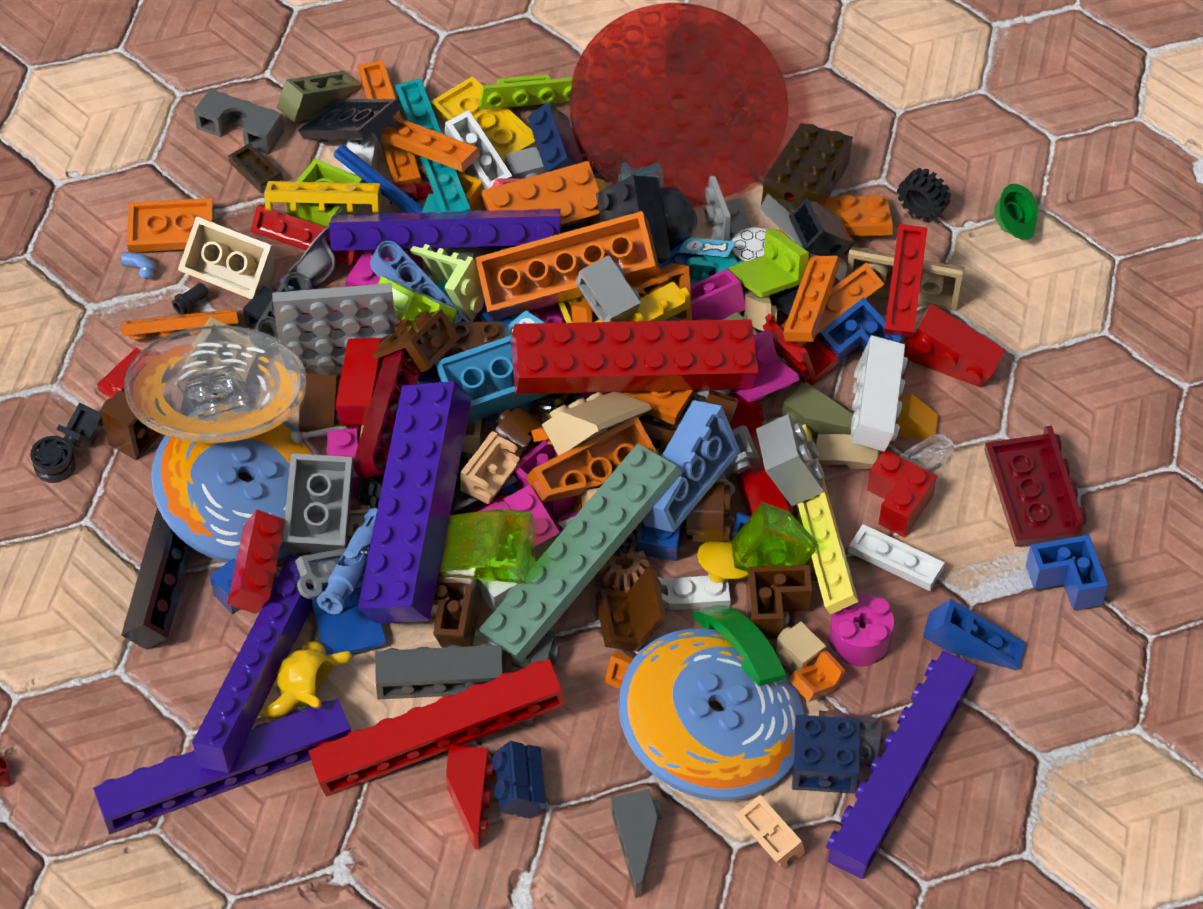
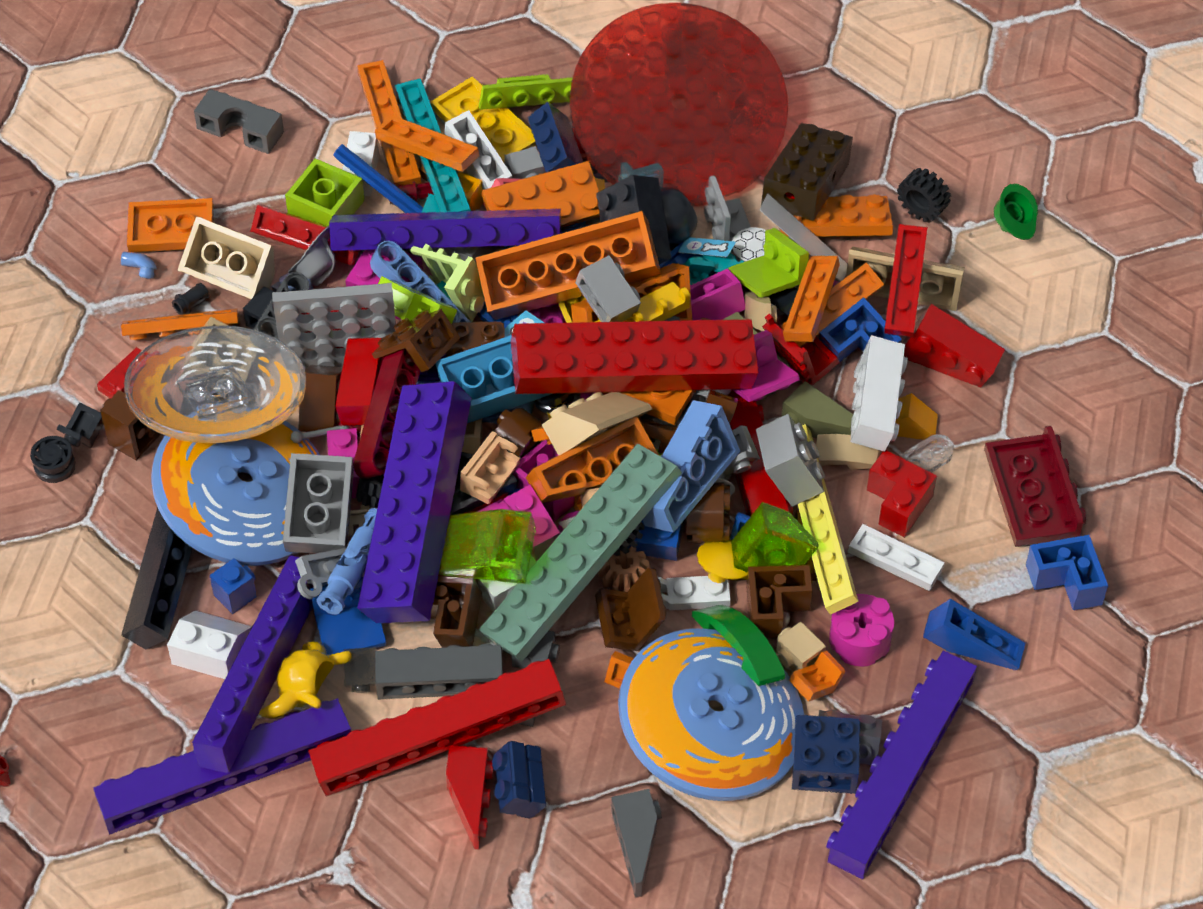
(206, 643): none -> white slope
(254, 167): dark brown plate -> none
(256, 562): red brick -> none
(308, 95): olive slope -> none
(322, 193): yellow hinge -> none
(352, 120): black piece -> none
(360, 670): none -> clear smoke bracket
(770, 831): light nougat hinge -> none
(820, 230): black torso -> none

